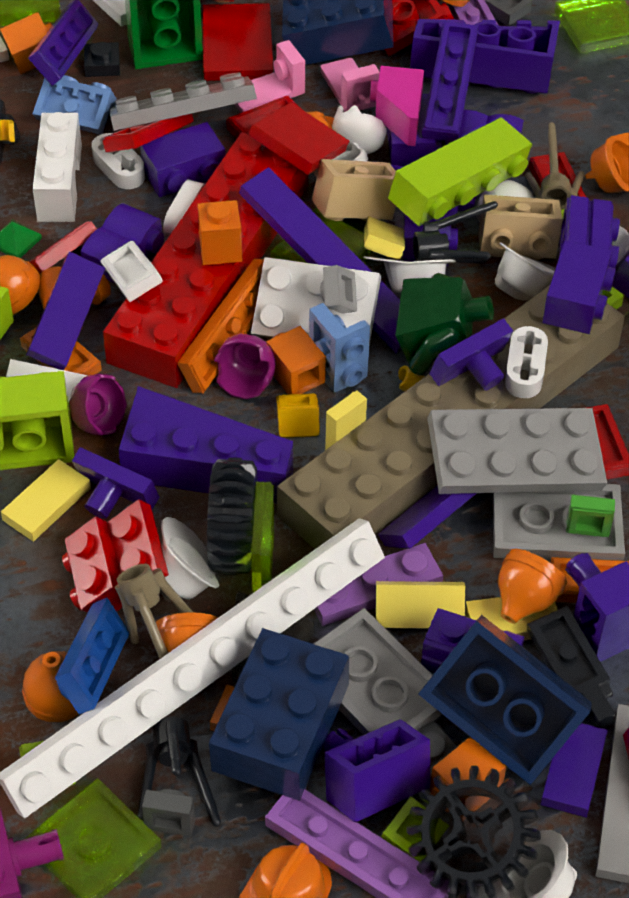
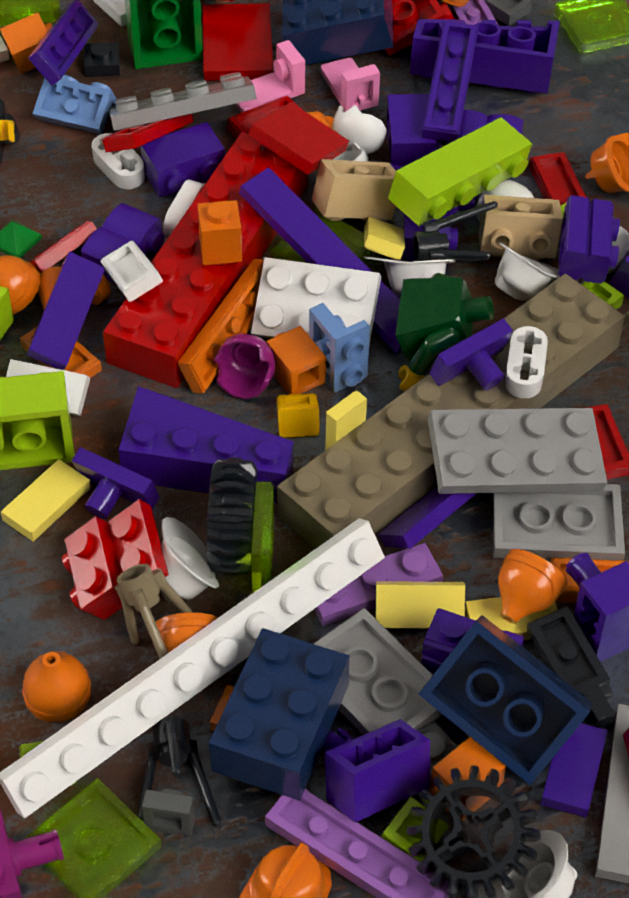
(55, 167): white arch -> none
(92, 656): blue plate -> none
(98, 404): magenta hair -> none
(339, 289): light grey plate -> none
(399, 100): dark pink slope -> none
(555, 185): dark tan plant -> none
(578, 286): dark purple brick -> none
(590, 515): bright green tile -> none

